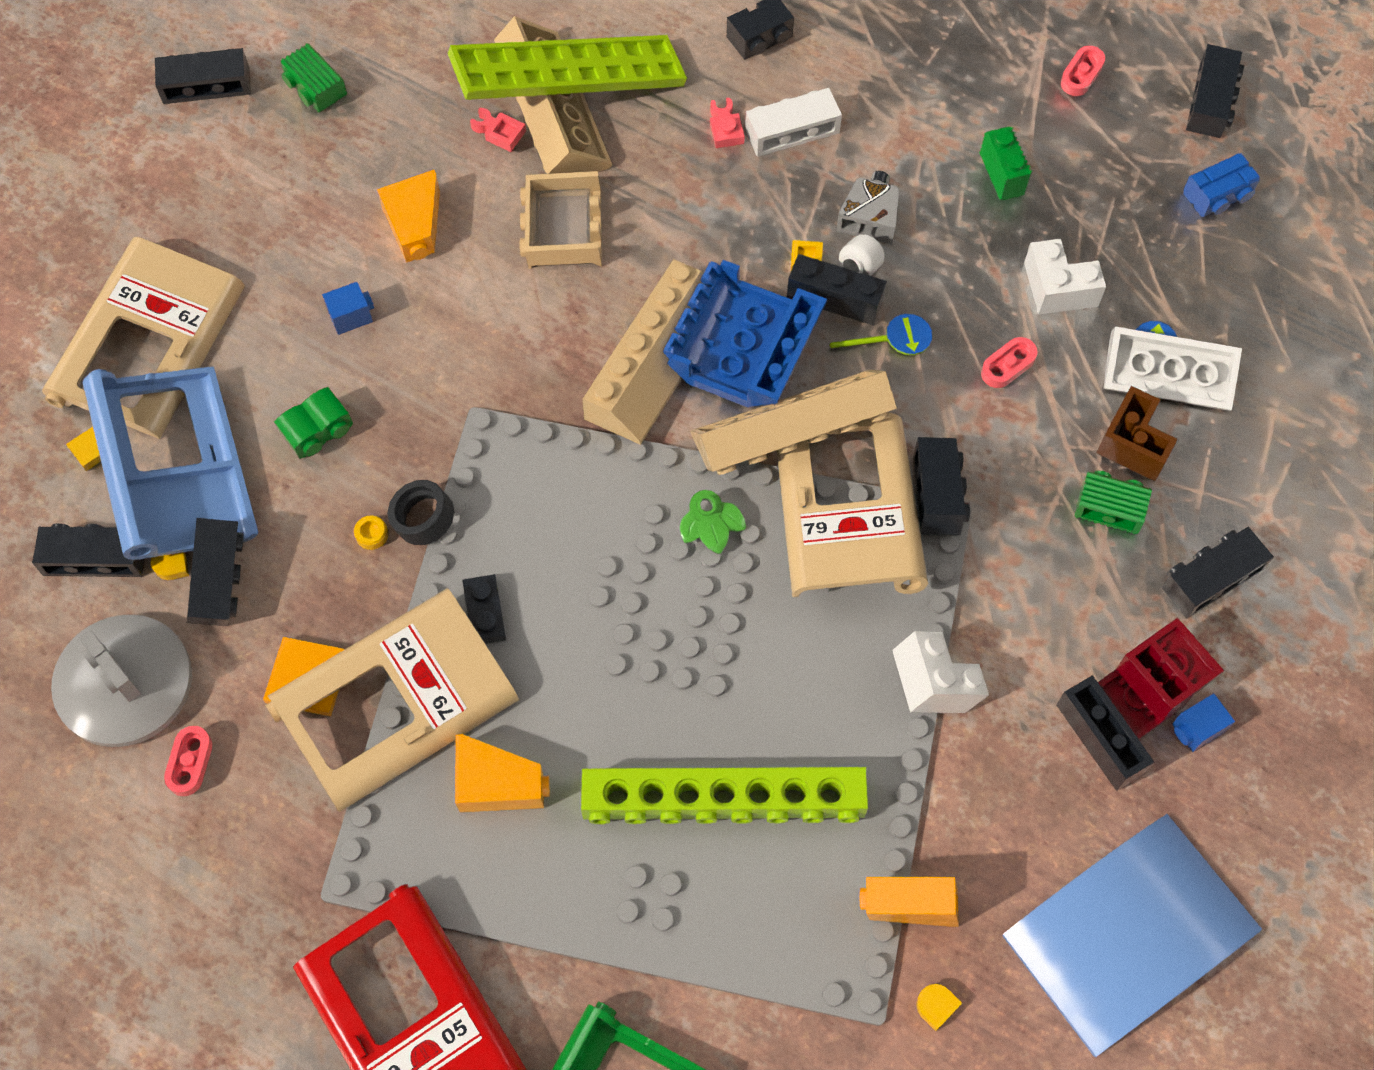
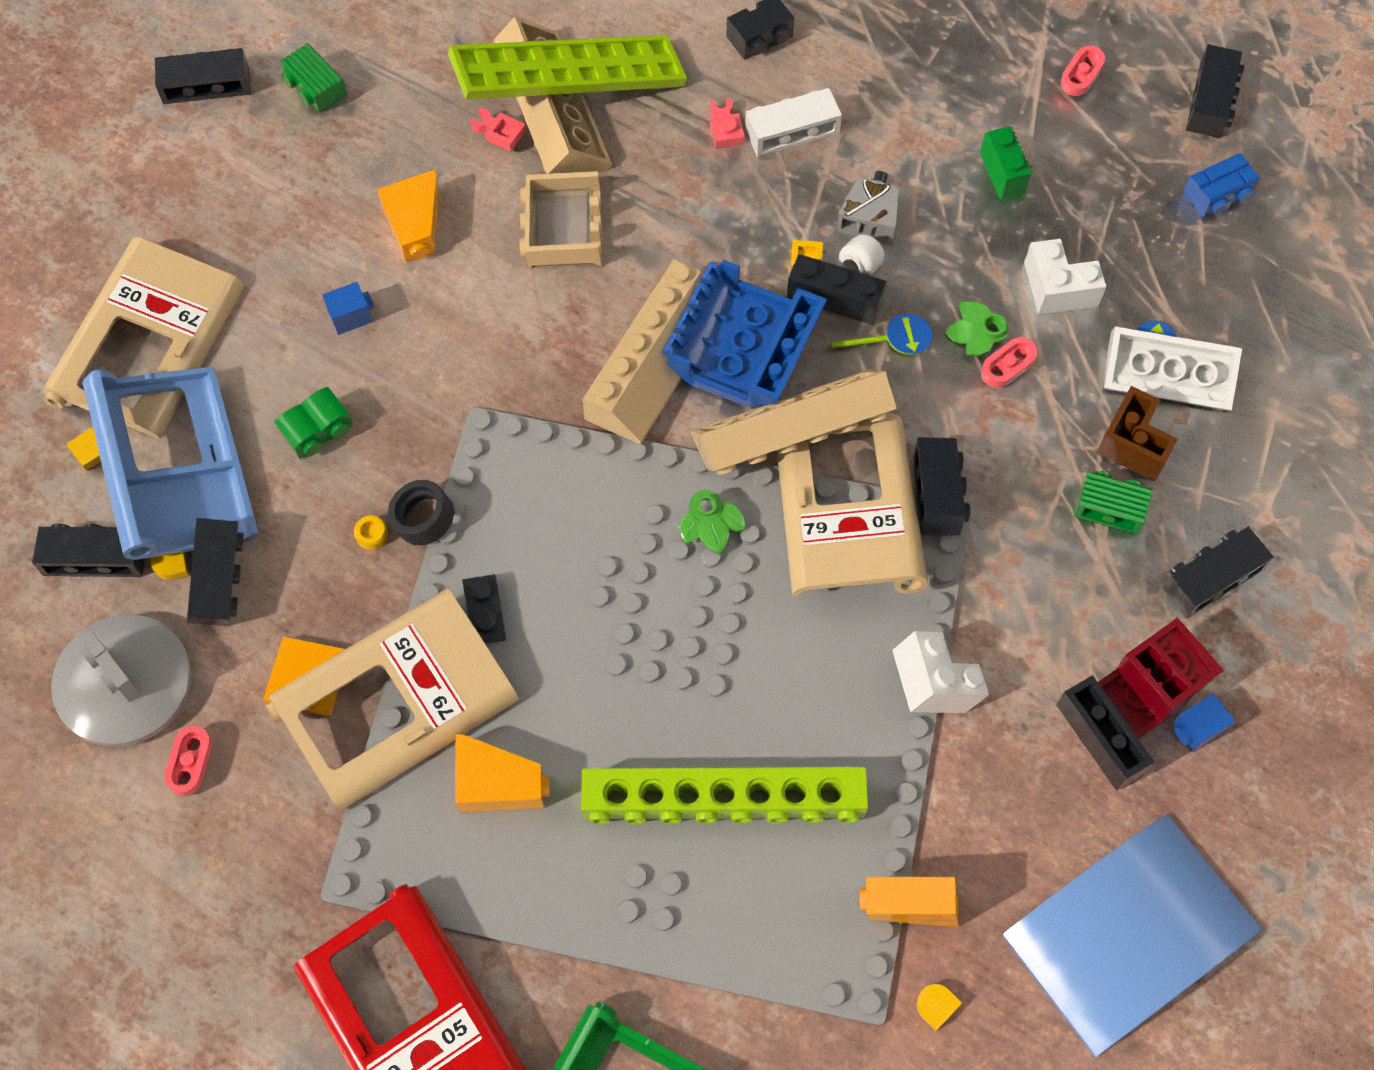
(974, 328): none -> bright green plate

